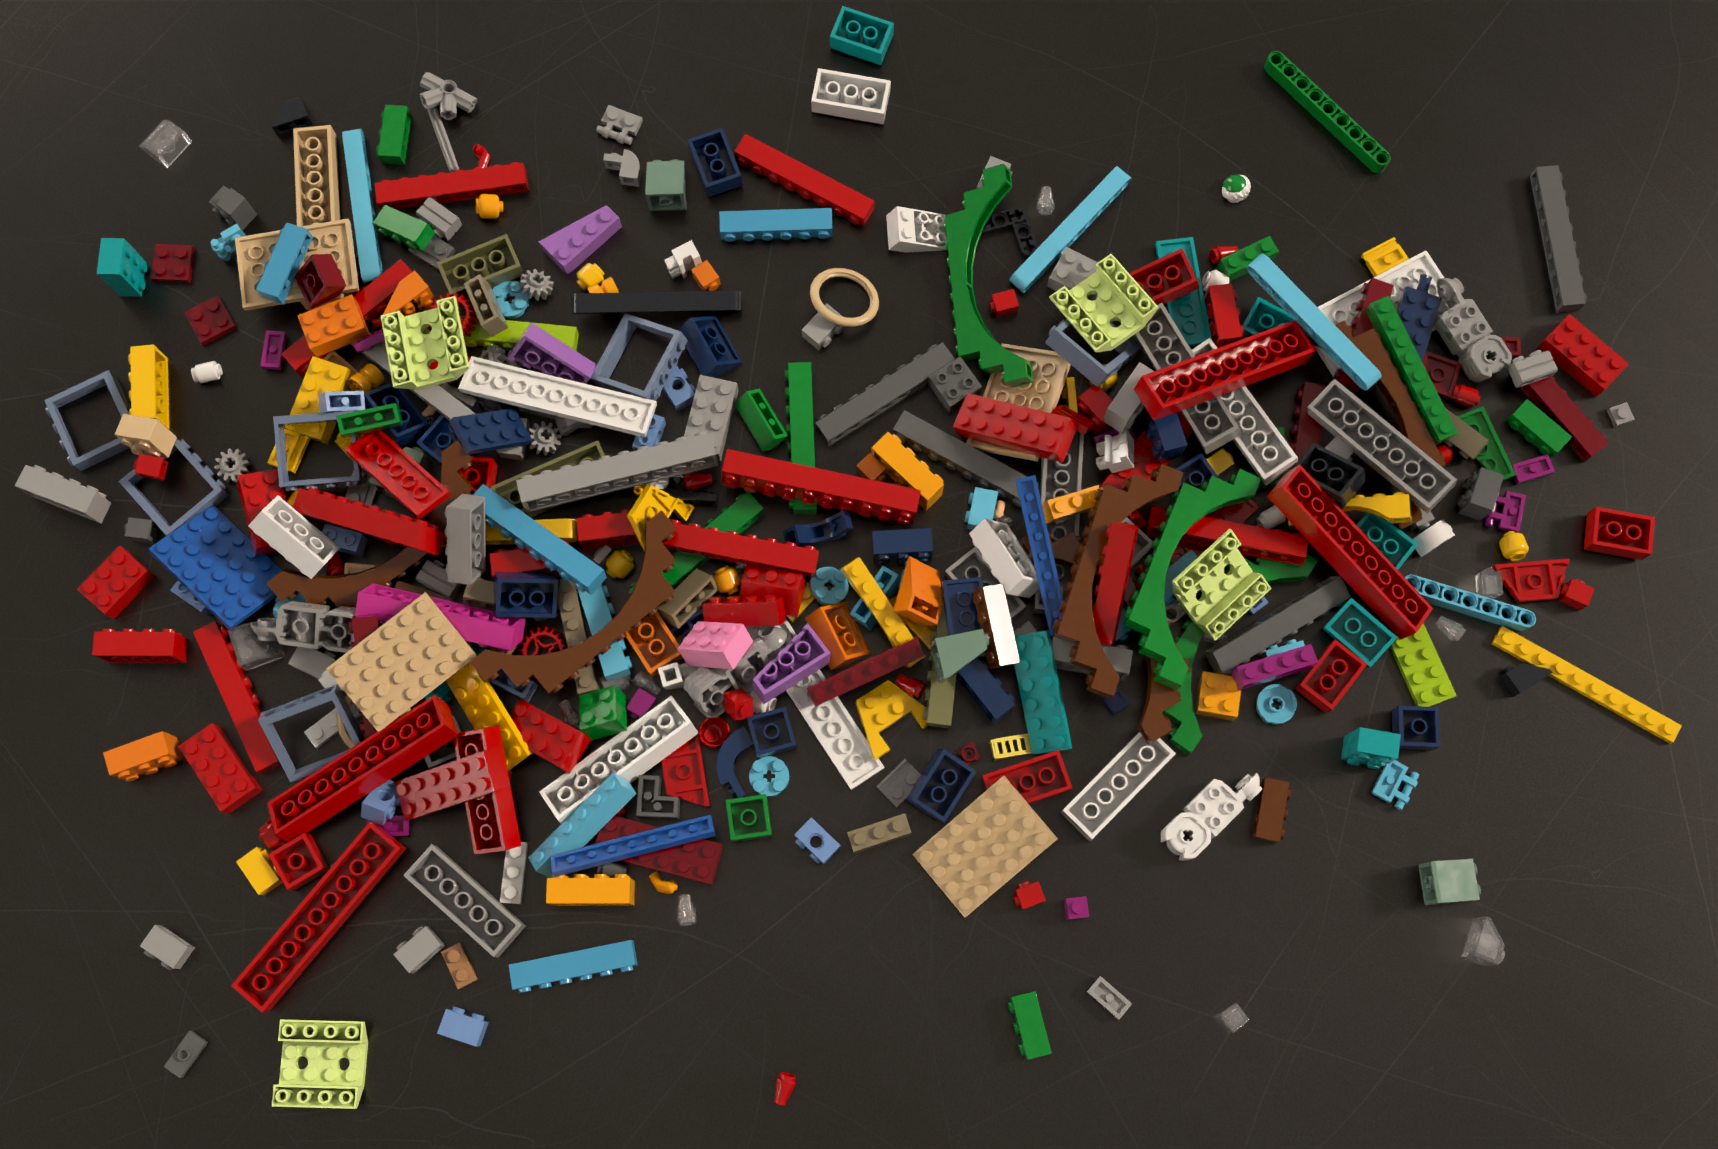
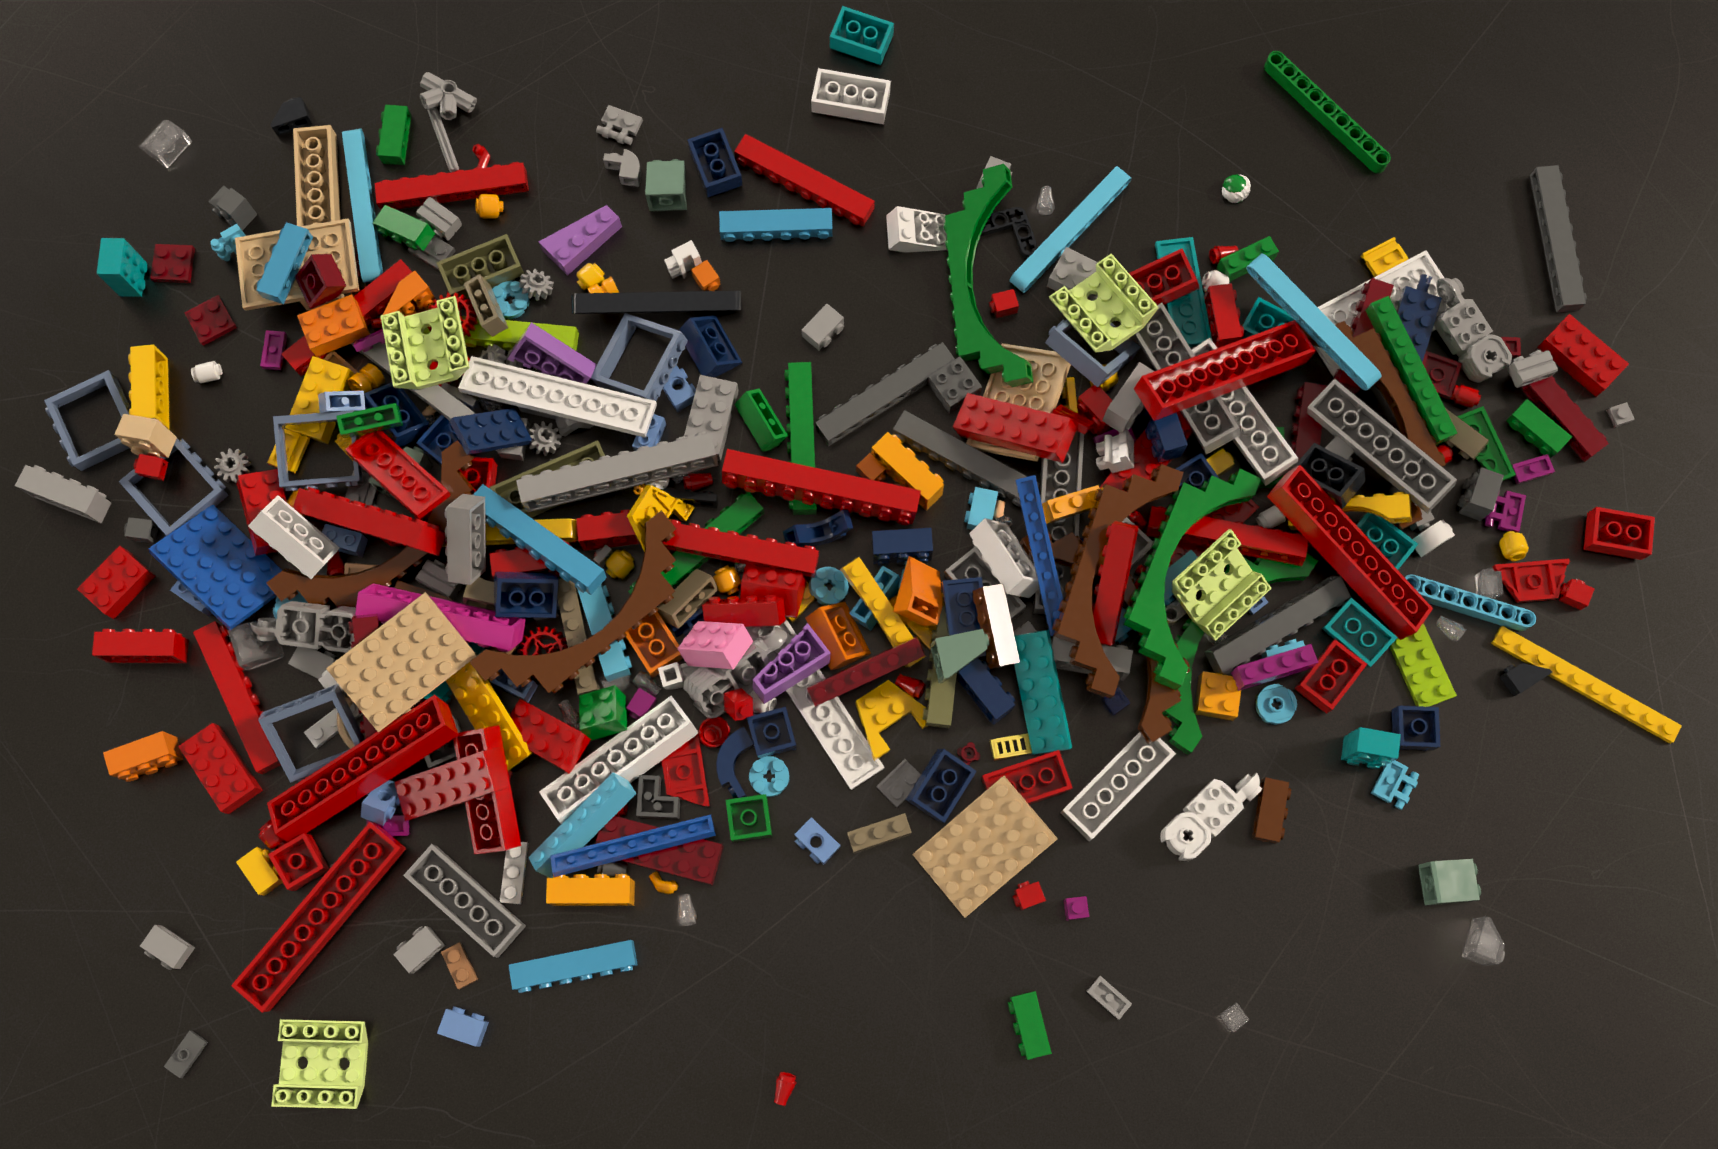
(834, 318): tan wedge -> none

